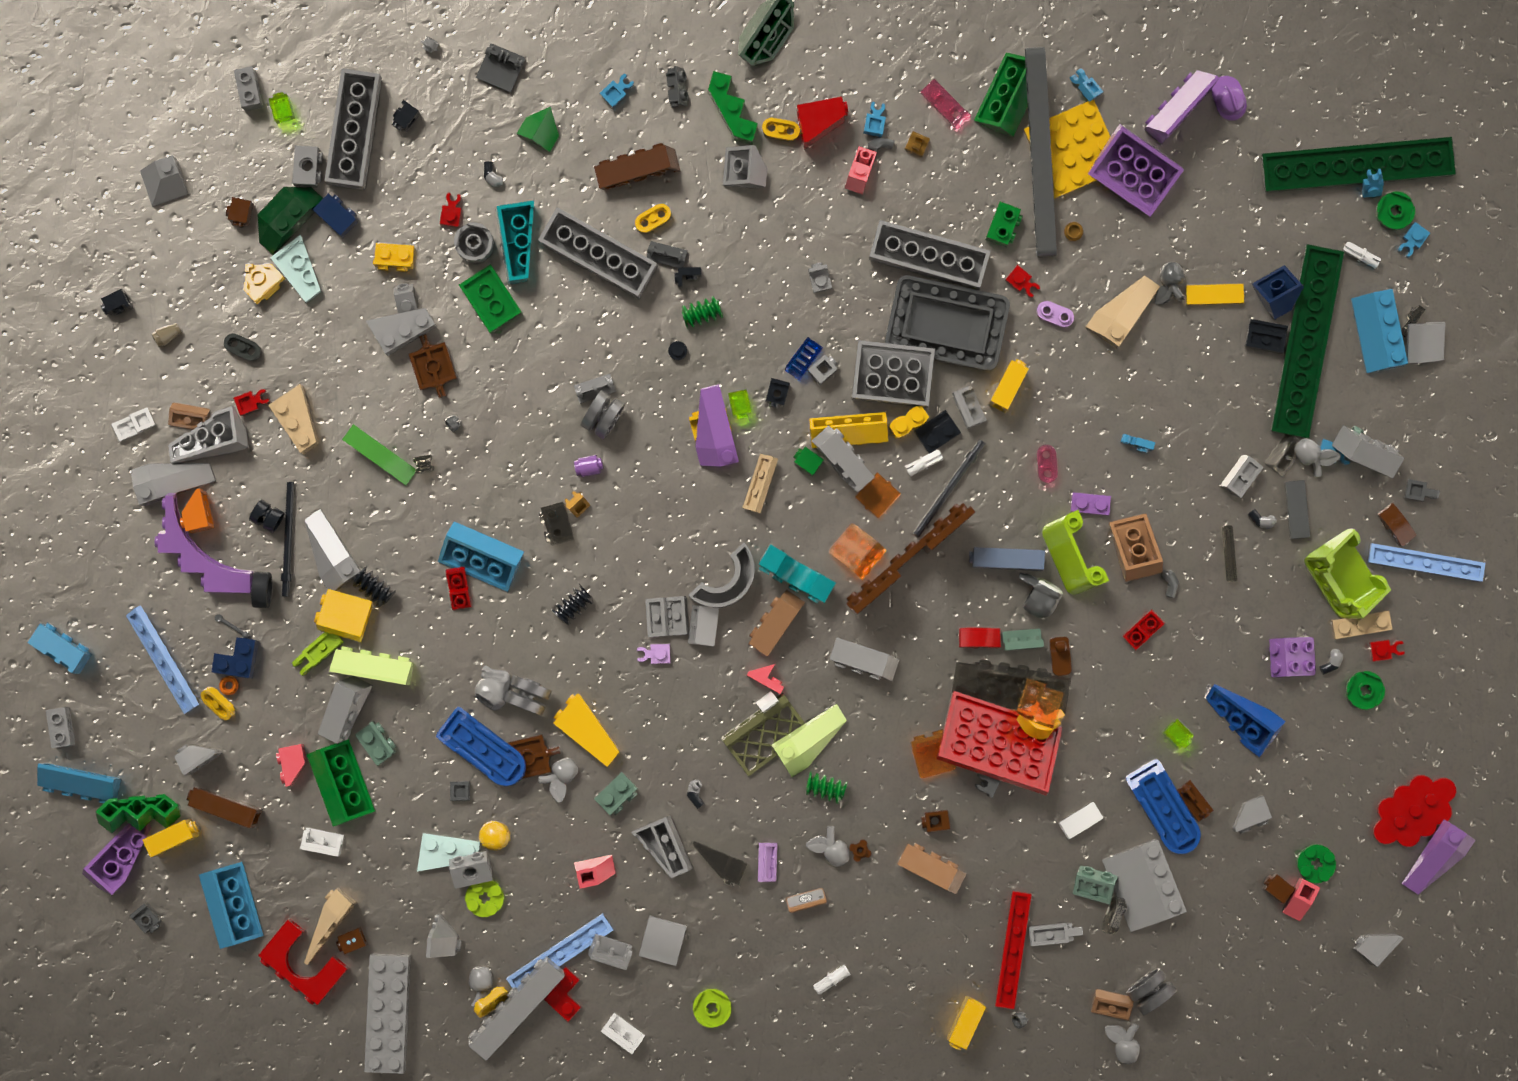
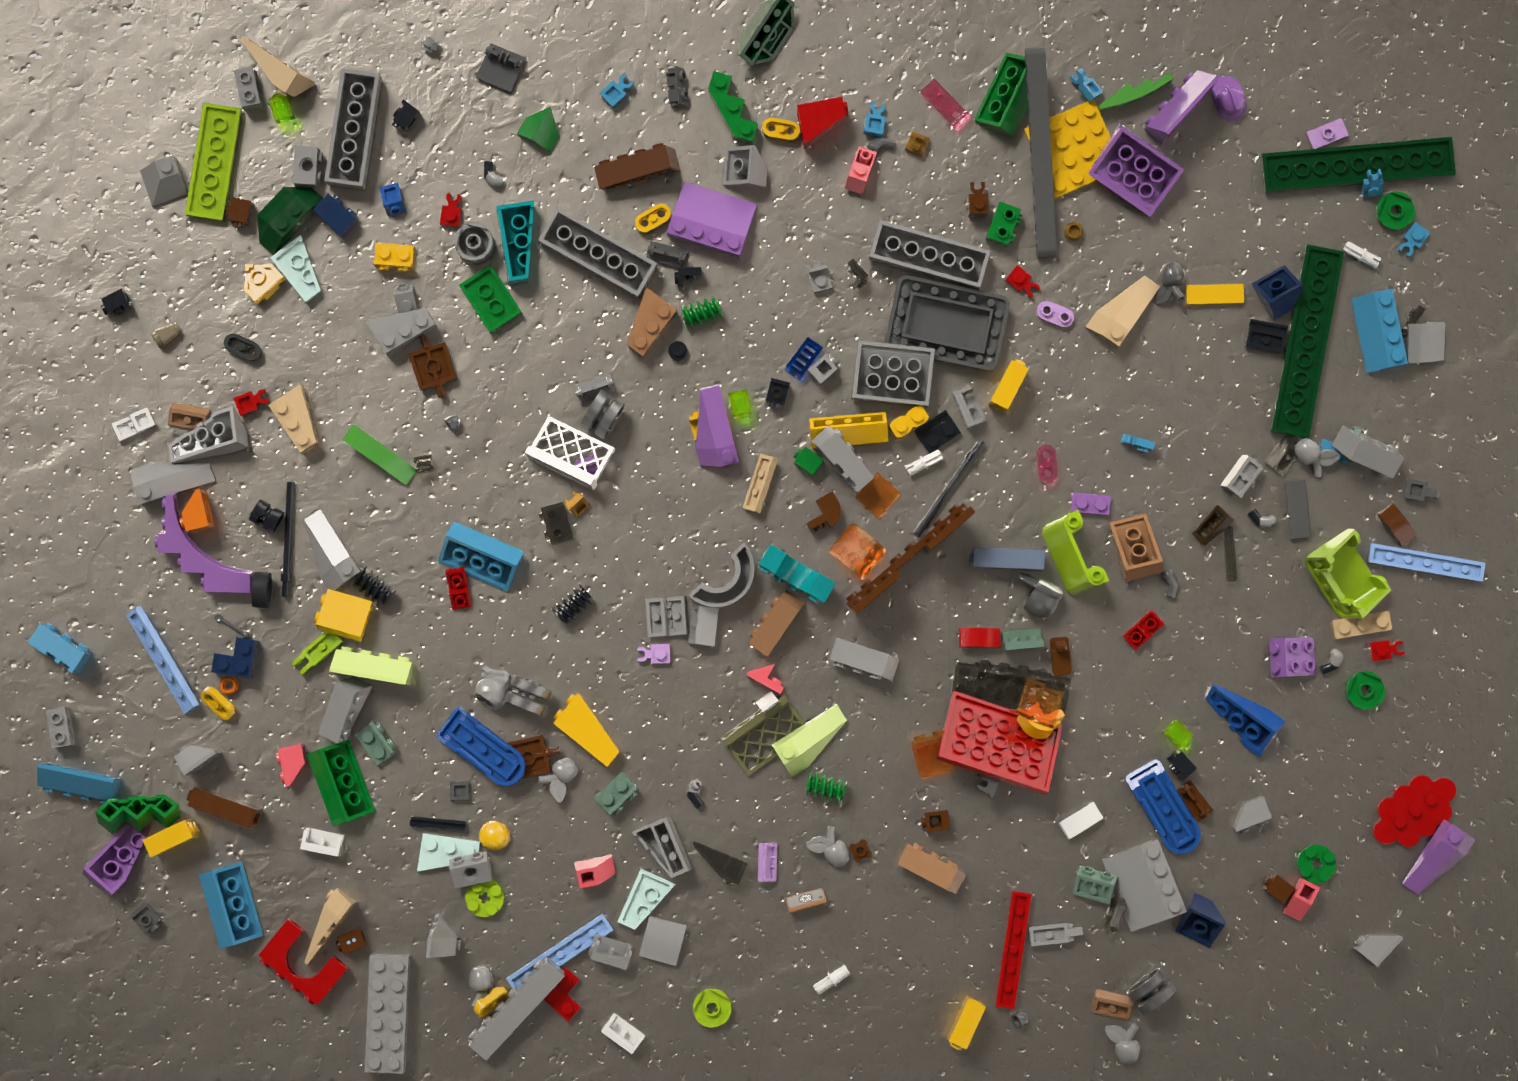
(213, 161): none -> lime plate
(278, 72): none -> tan wedge
(392, 199): none -> blue bracket
(442, 824): none -> black axle
(559, 465): none -> white fence
(643, 898): none -> light aqua wing
(650, 322): none -> medium nougat wedge
(711, 219): none -> medium lavender slope
(830, 512): none -> reddish brown brick
(856, 271): none -> clear smoke bracket
(977, 202): none -> reddish brown brick
(1130, 95): none -> bright green slope
(1181, 765): none -> black brick
(1201, 921): none -> dark blue slope
(1221, 525): none -> dark brown slope
(1327, 134): none -> lavender plate

